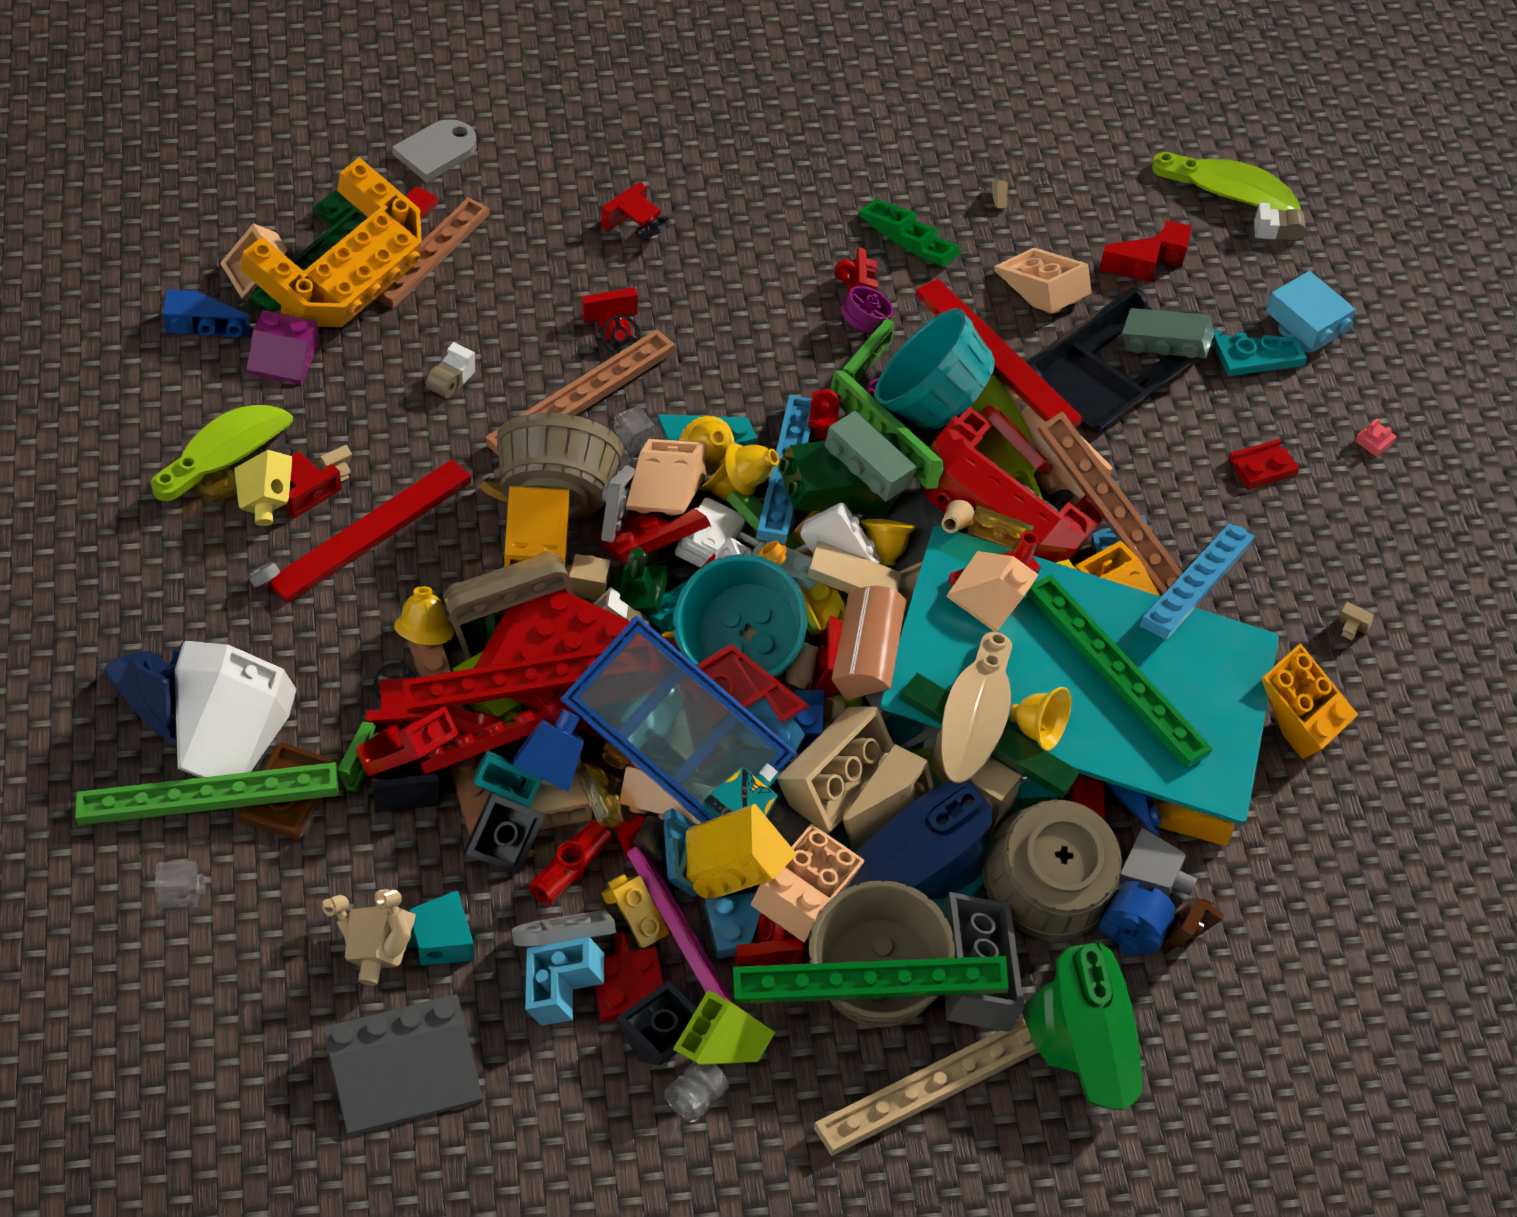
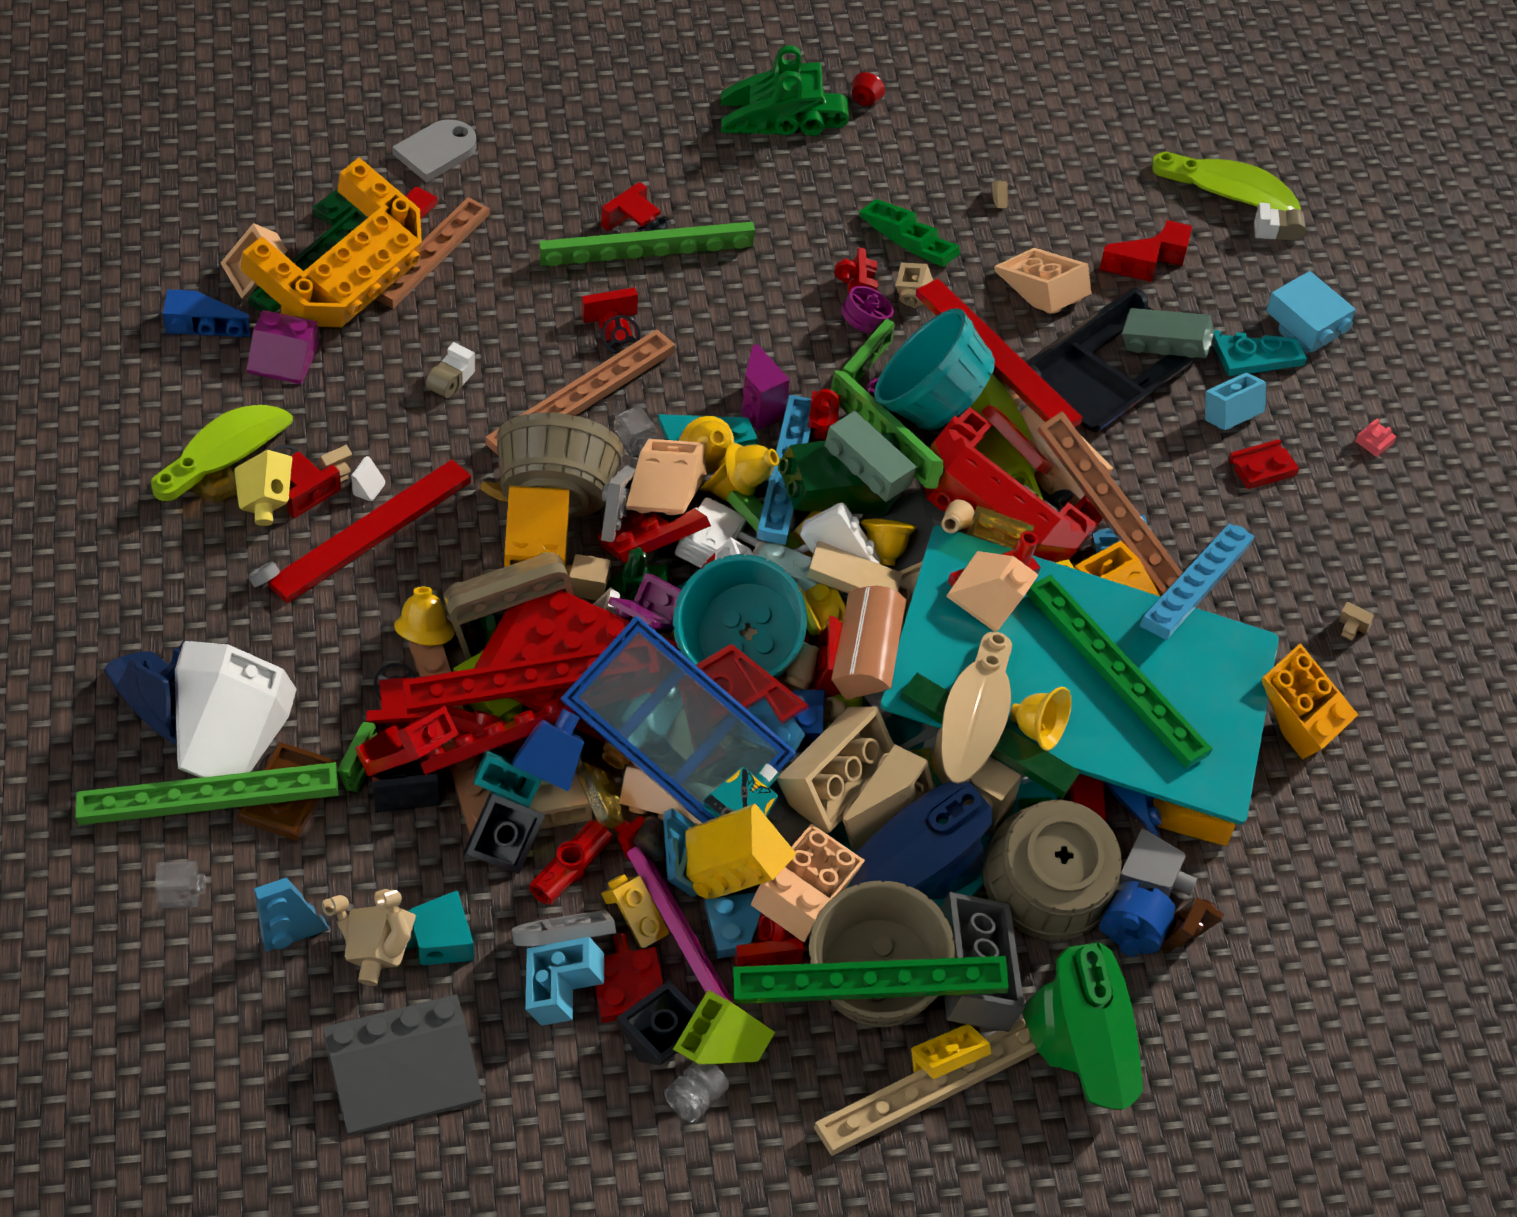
(285, 915): none -> dark azure wing
(367, 480): none -> white slope
(646, 244): none -> bright green plate
(652, 603): none -> magenta bracket
(764, 390): none -> magenta slope
(774, 552): light orange plate -> none
(779, 95): none -> green piece
(867, 89): none -> red cone
(909, 279): none -> tan brick
(950, 1051): none -> yellow bracket
(1235, 401): none -> medium azure brick

